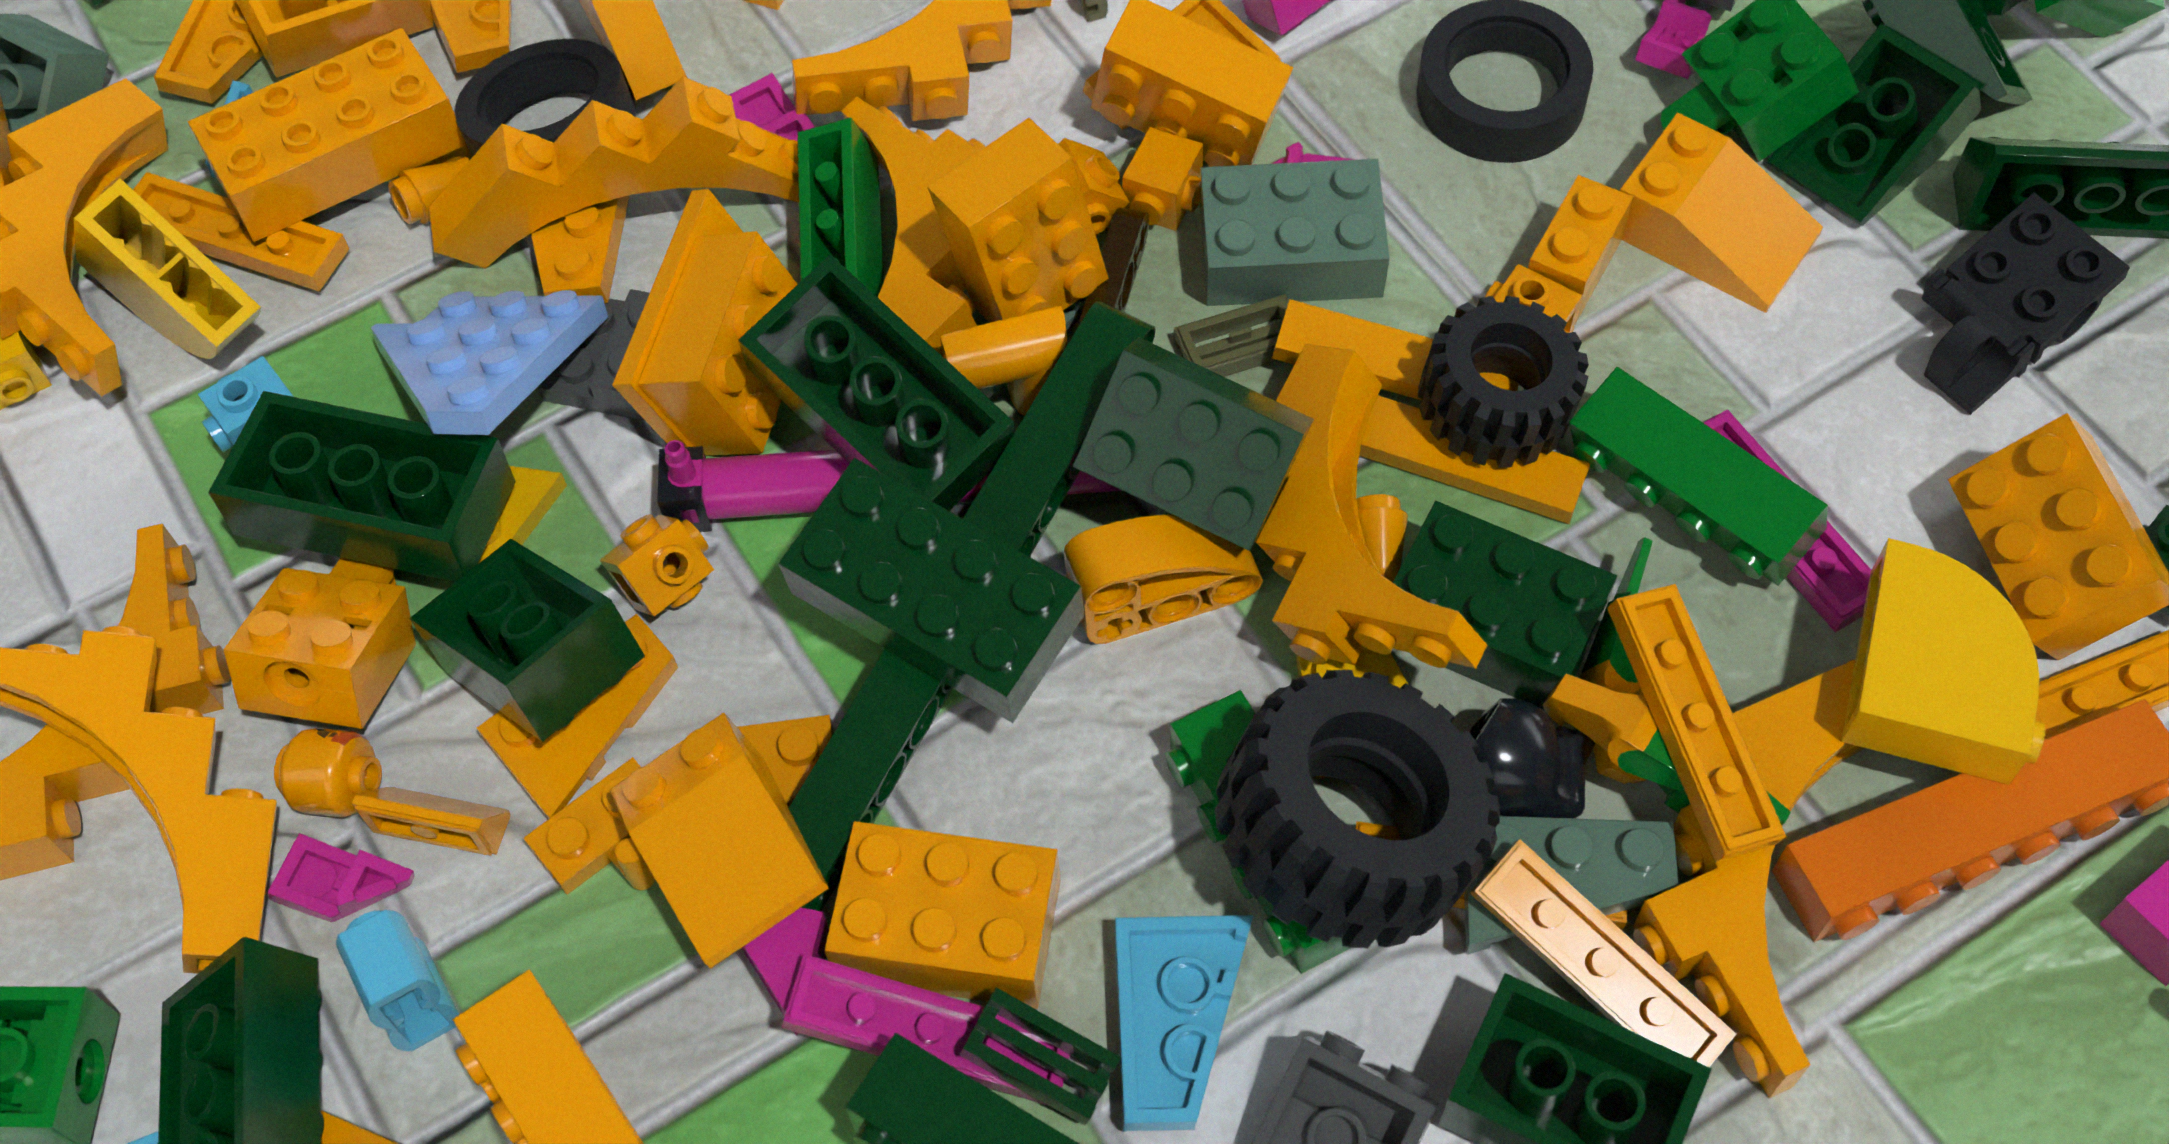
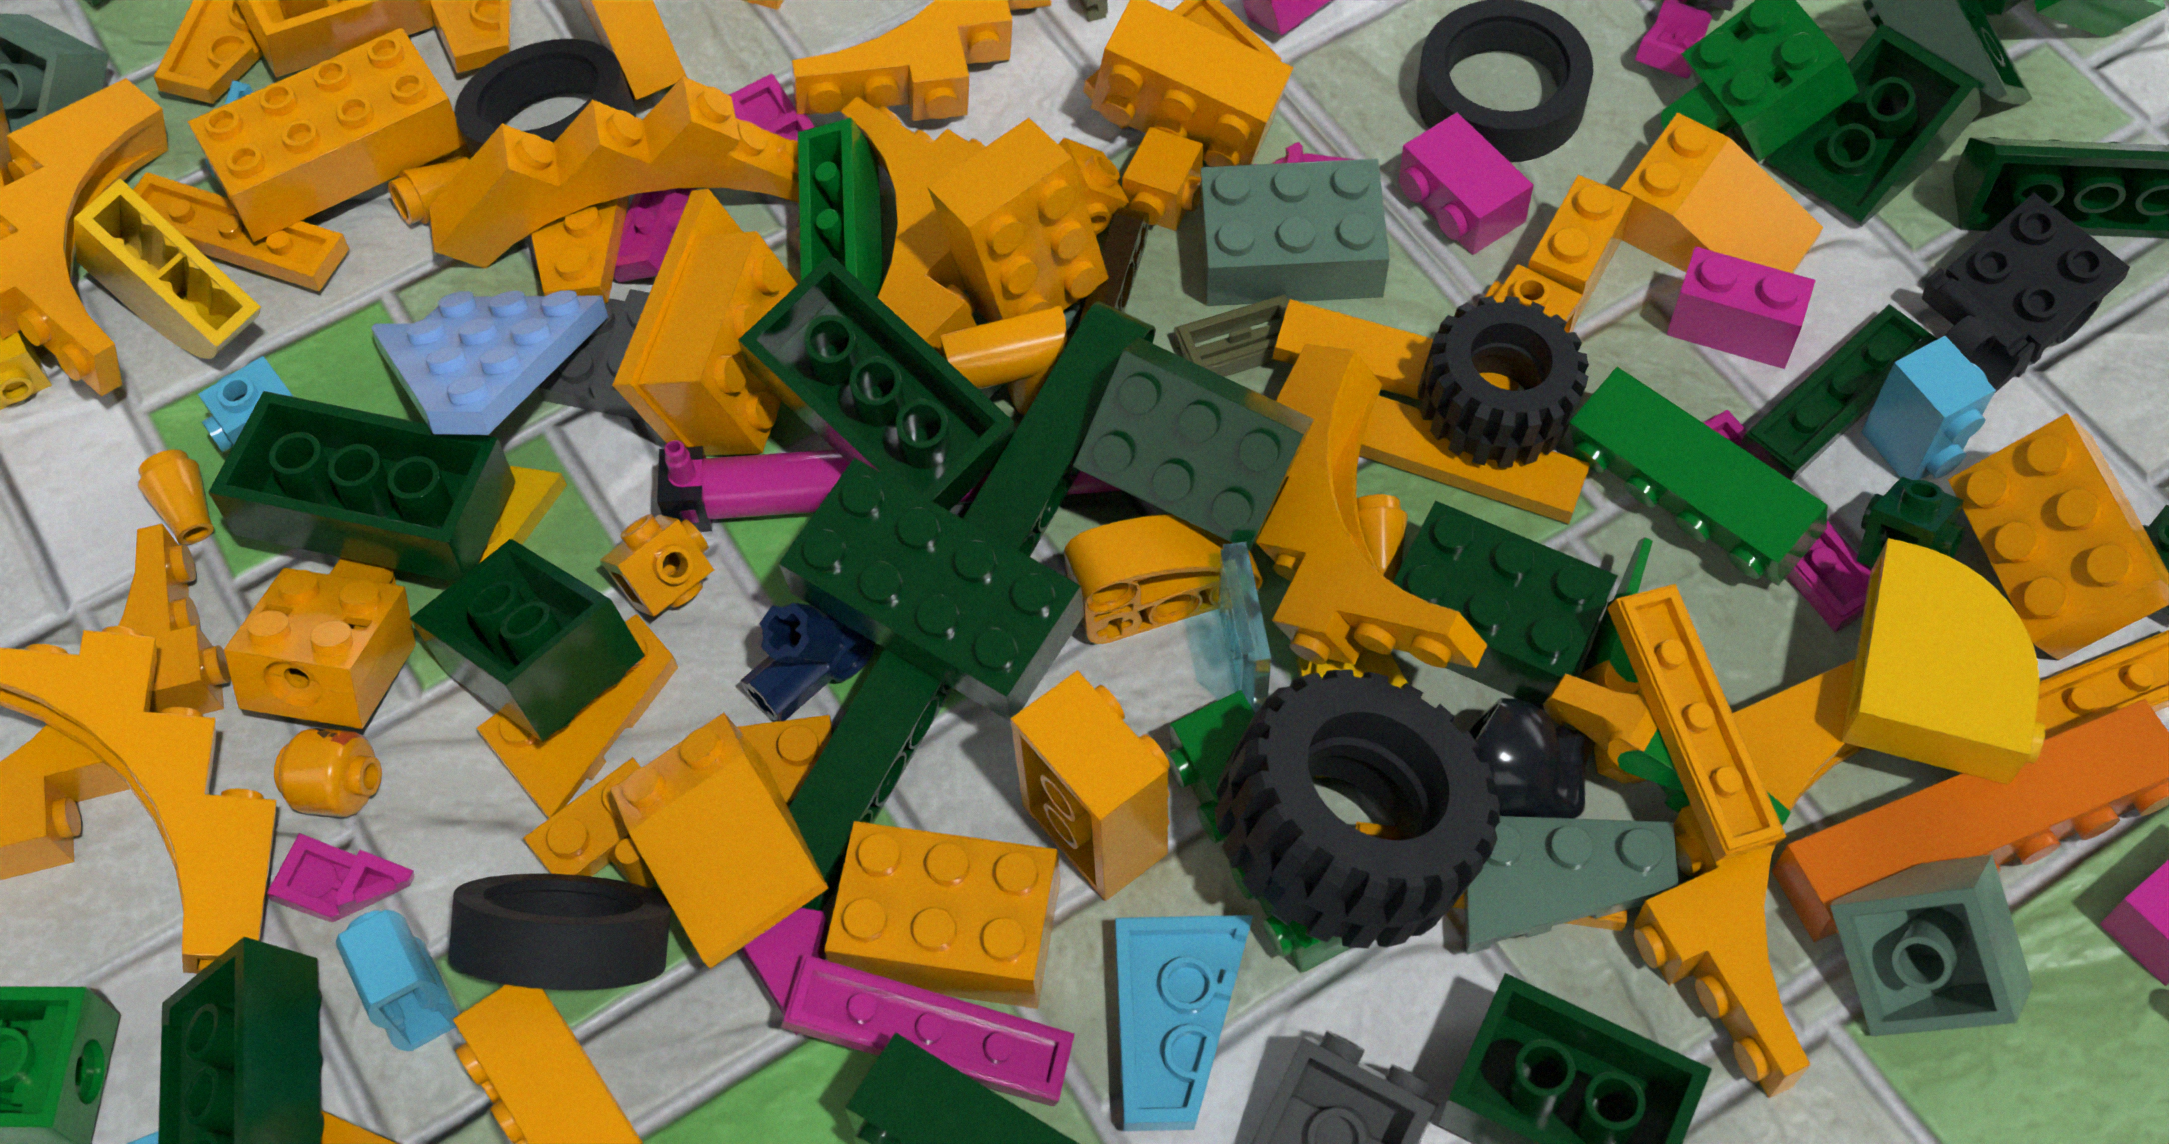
(177, 494): none -> light orange cone
(433, 819): light orange slope -> none
(559, 931): none -> black tyre
(648, 232): none -> dark pink plate
(804, 656): none -> dark blue piece
(1053, 1033): dark green tile -> none
(1093, 783): none -> light orange brick
(1243, 625): none -> clear light blue tile
(1464, 183): none -> dark pink brick
(1597, 956): tile -> none
(1741, 307): none -> dark pink brick
(1834, 395): none -> dark green tile
(1912, 514): none -> dark green brick
(1928, 411): none -> medium azure brick
(1934, 948): none -> sand green slope

